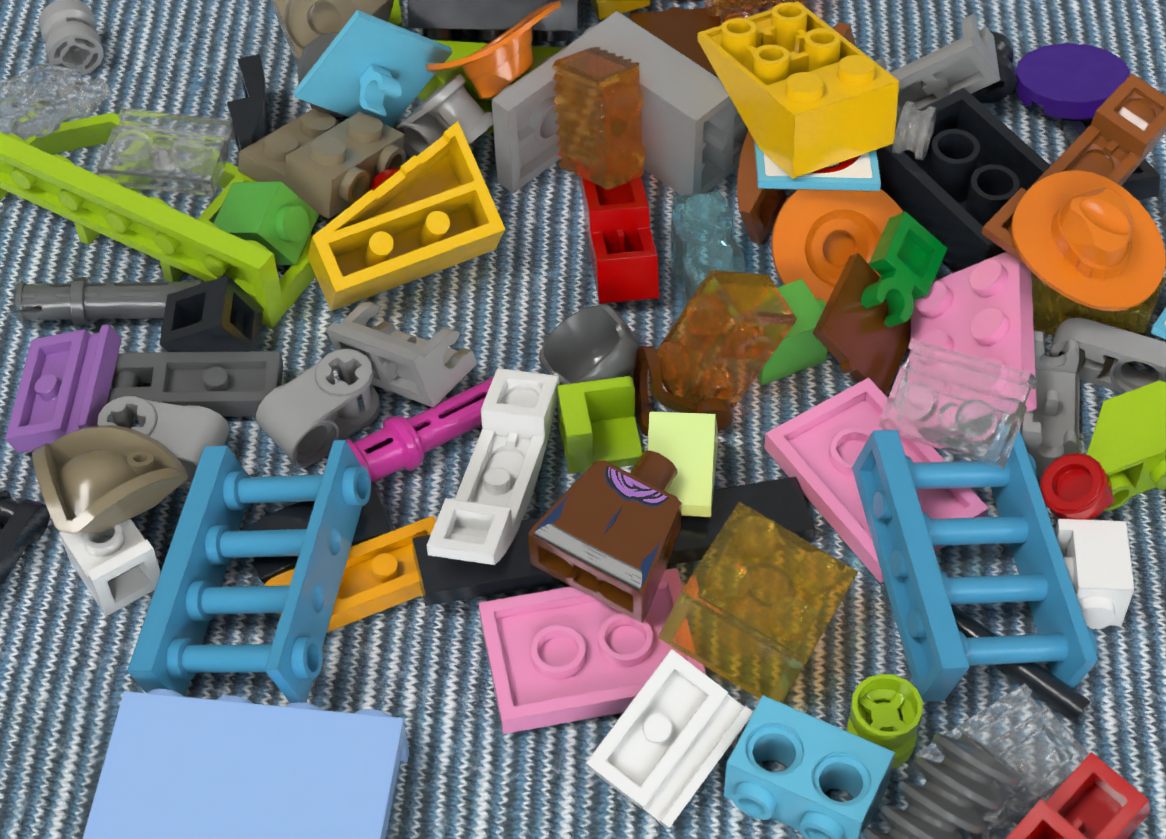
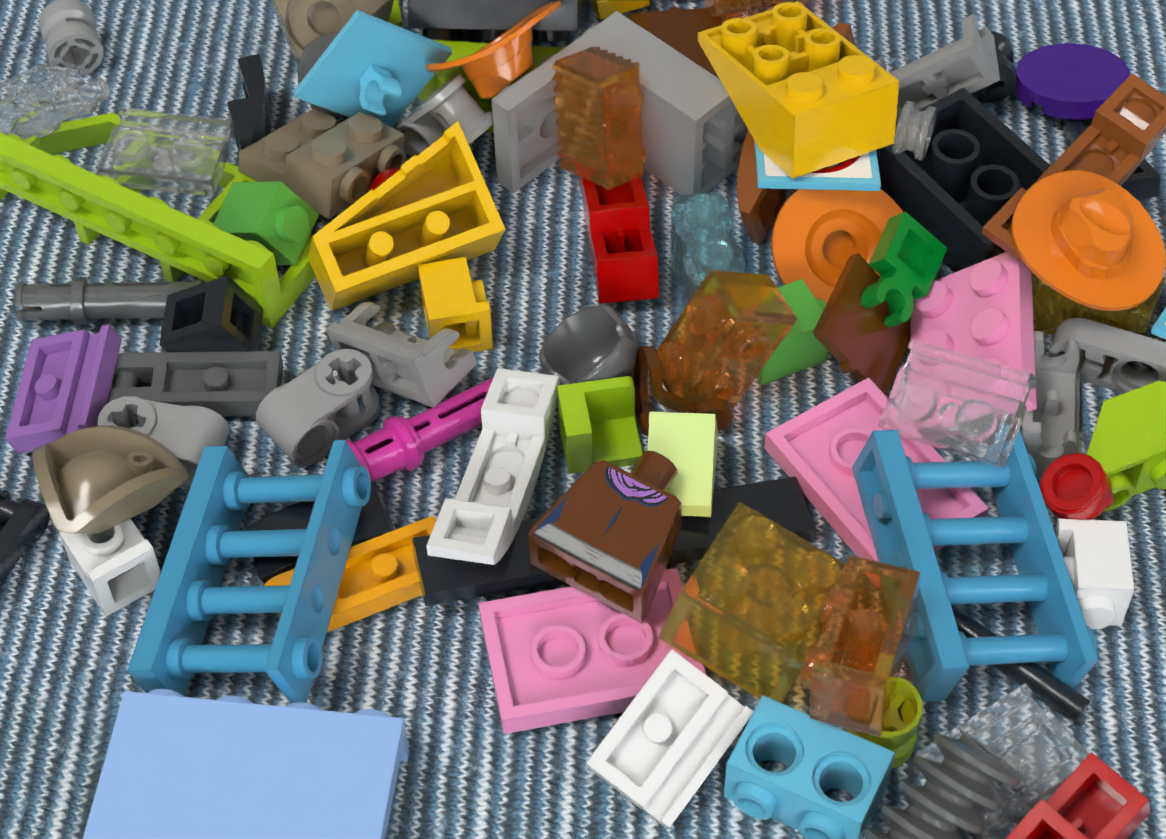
(455, 303): none -> yellow brick
(862, 645): none -> clear orange brick

